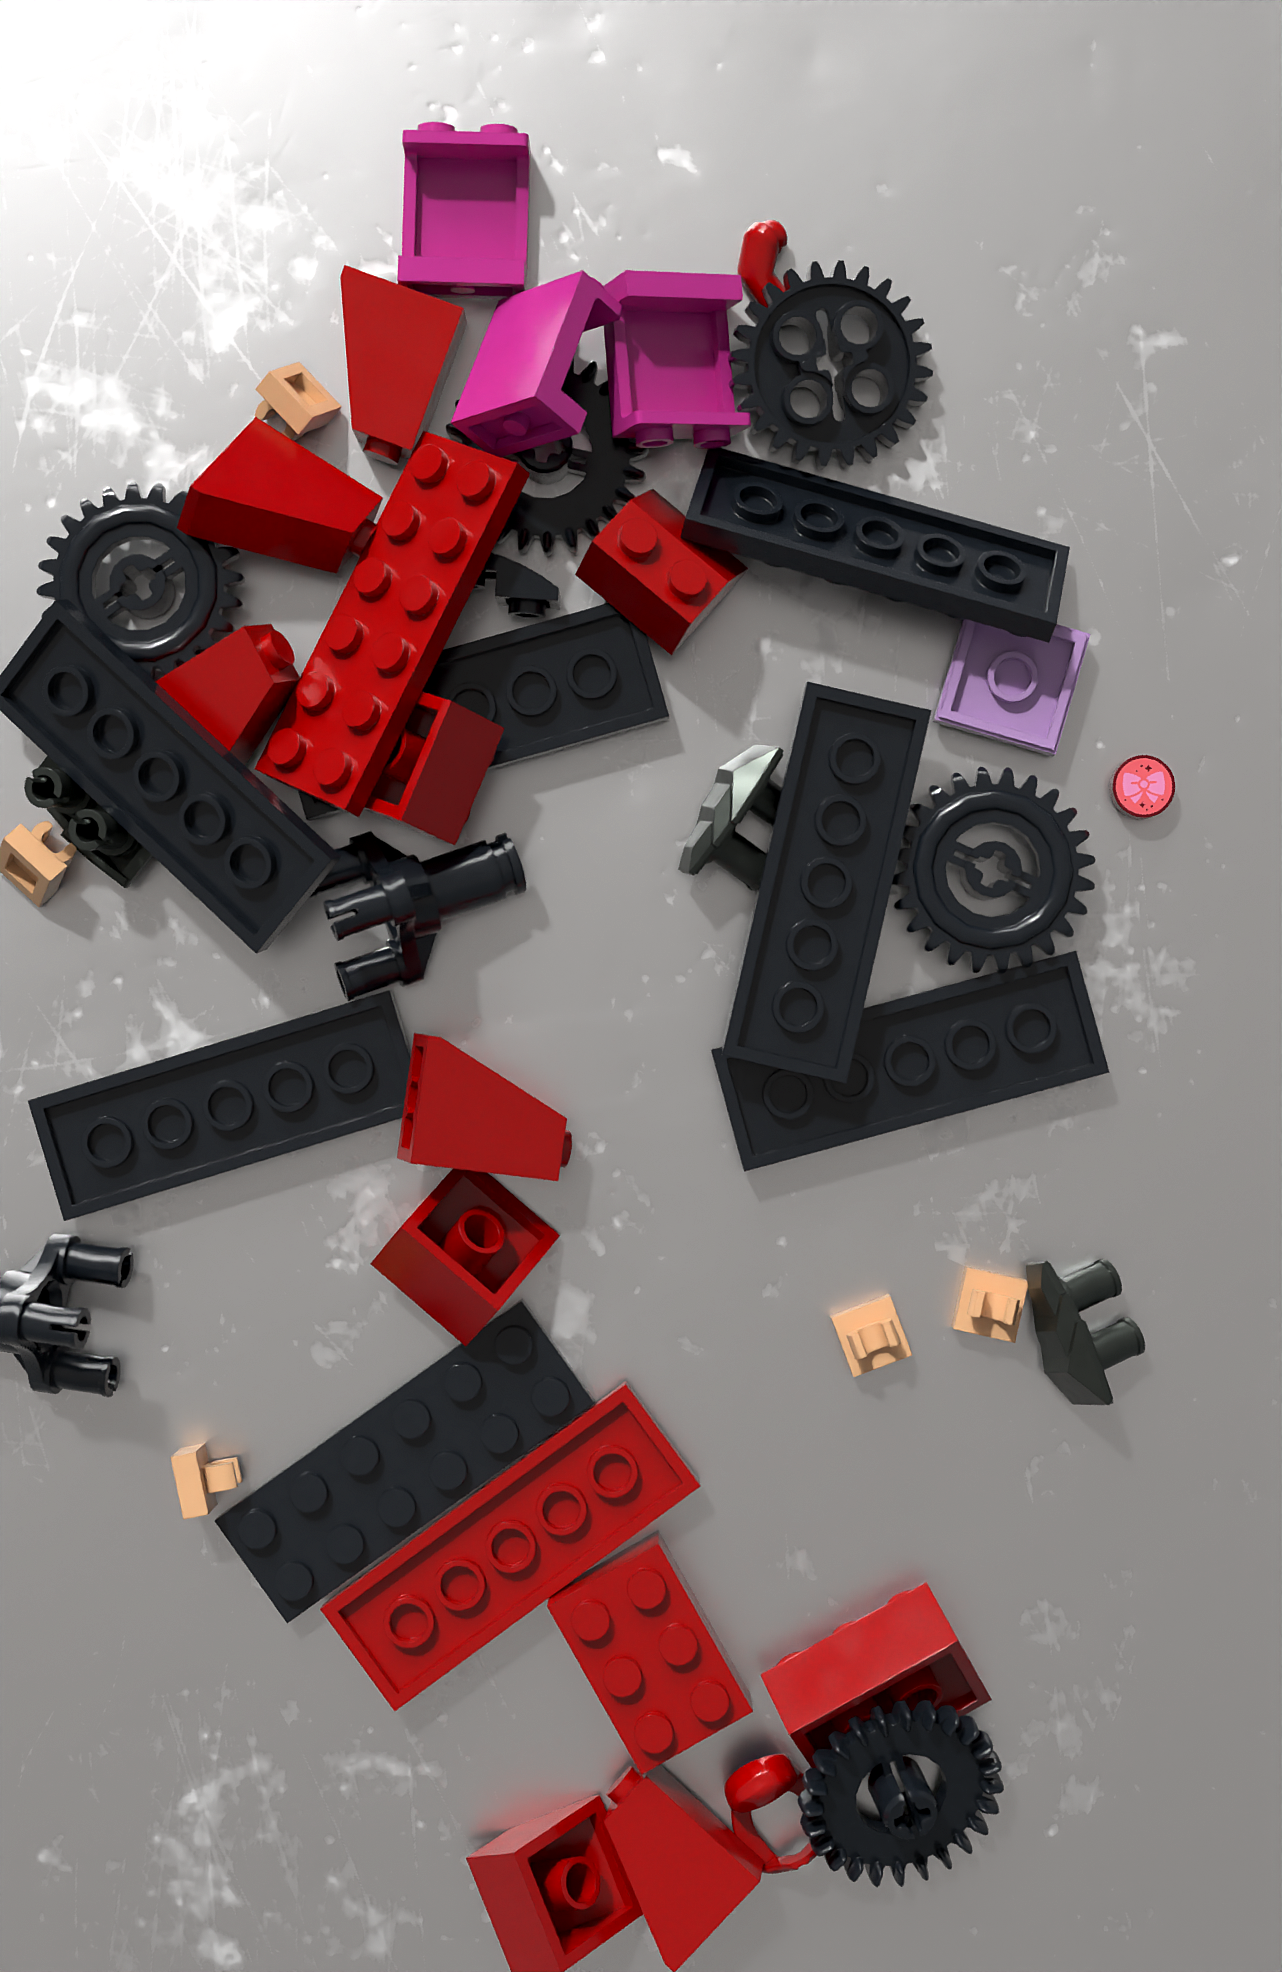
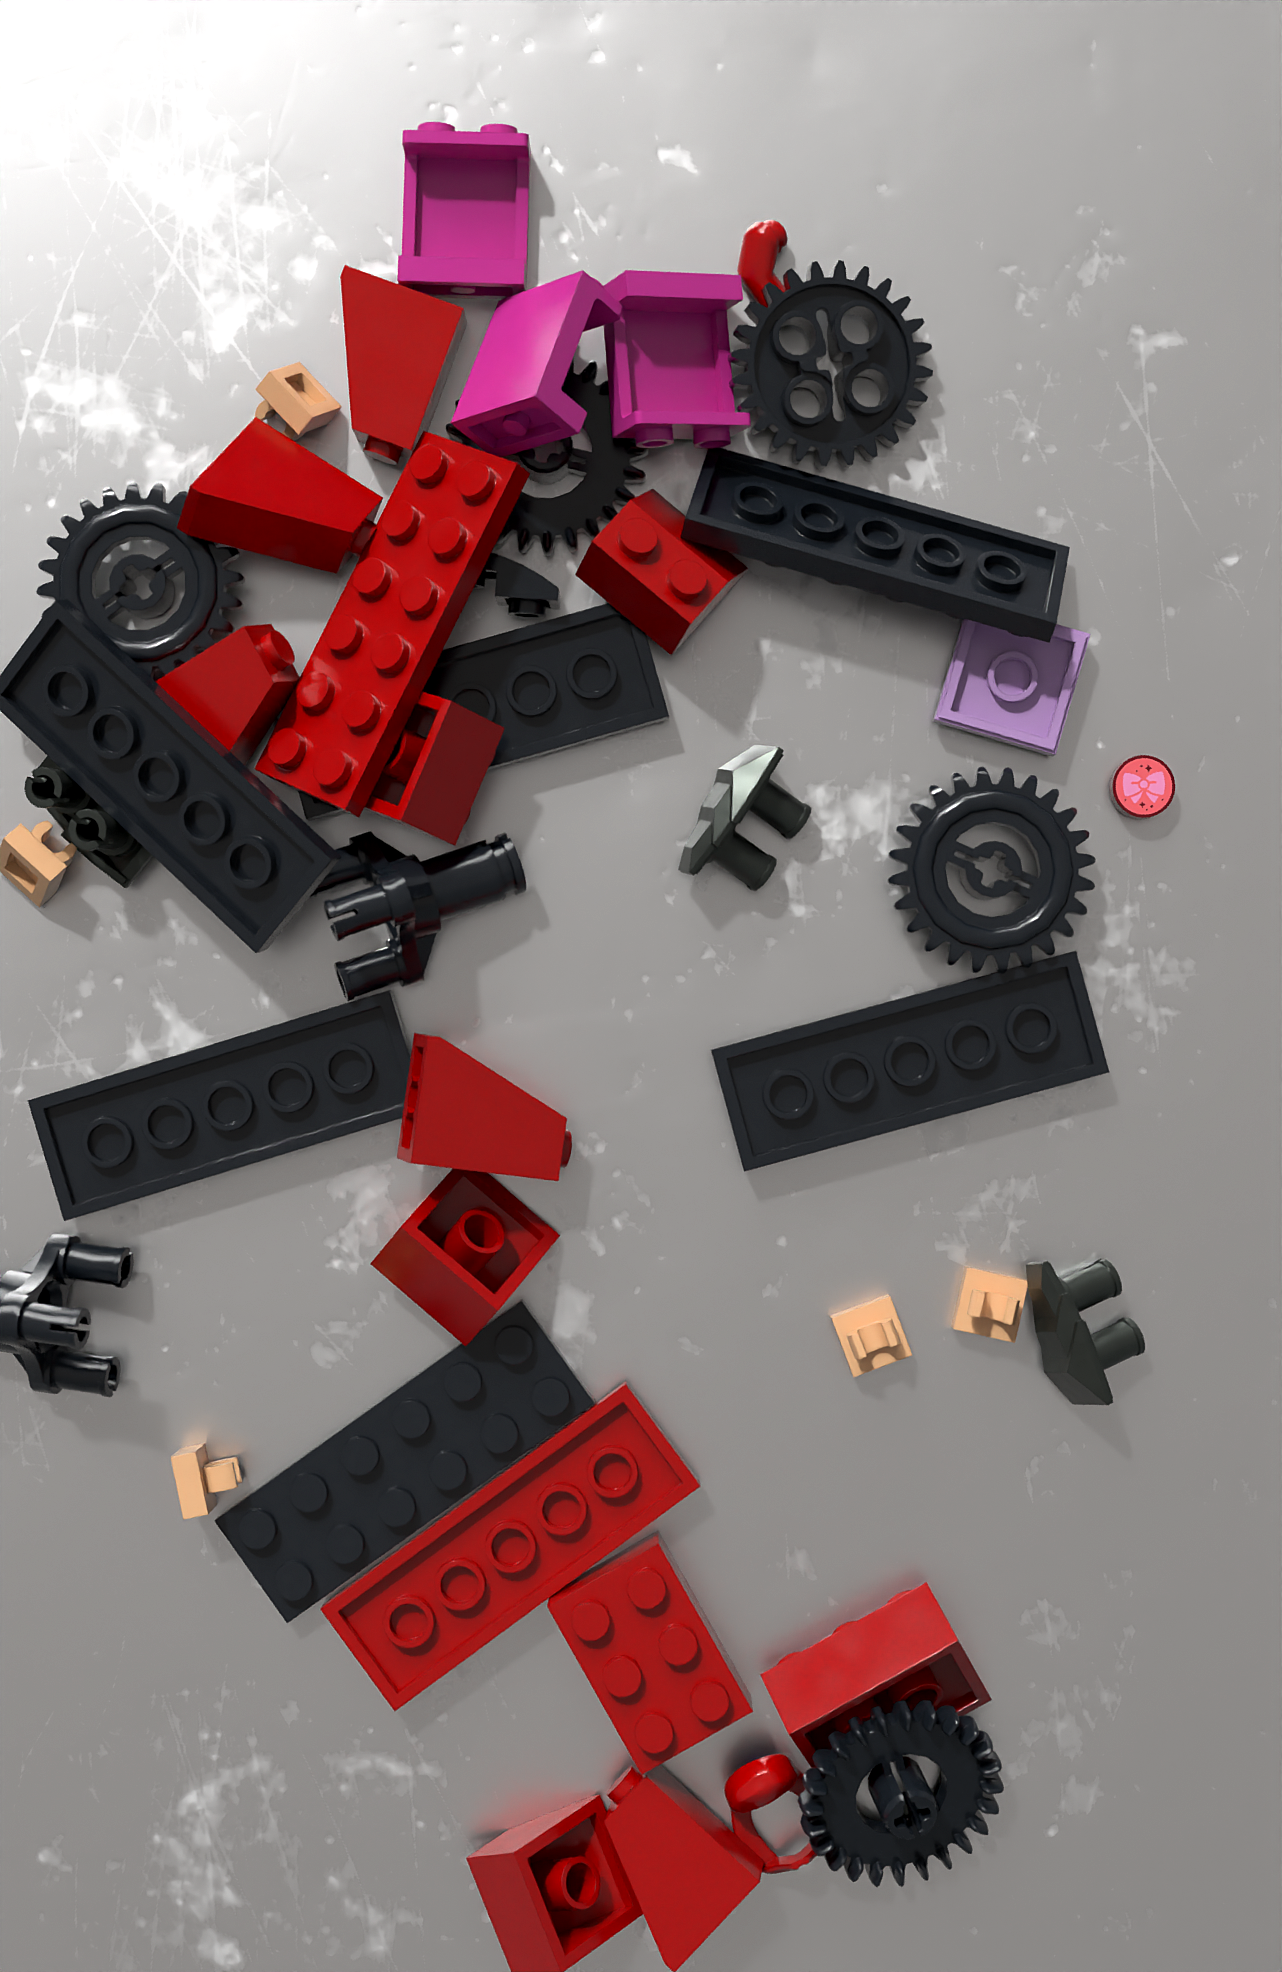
(826, 882): black plate -> none

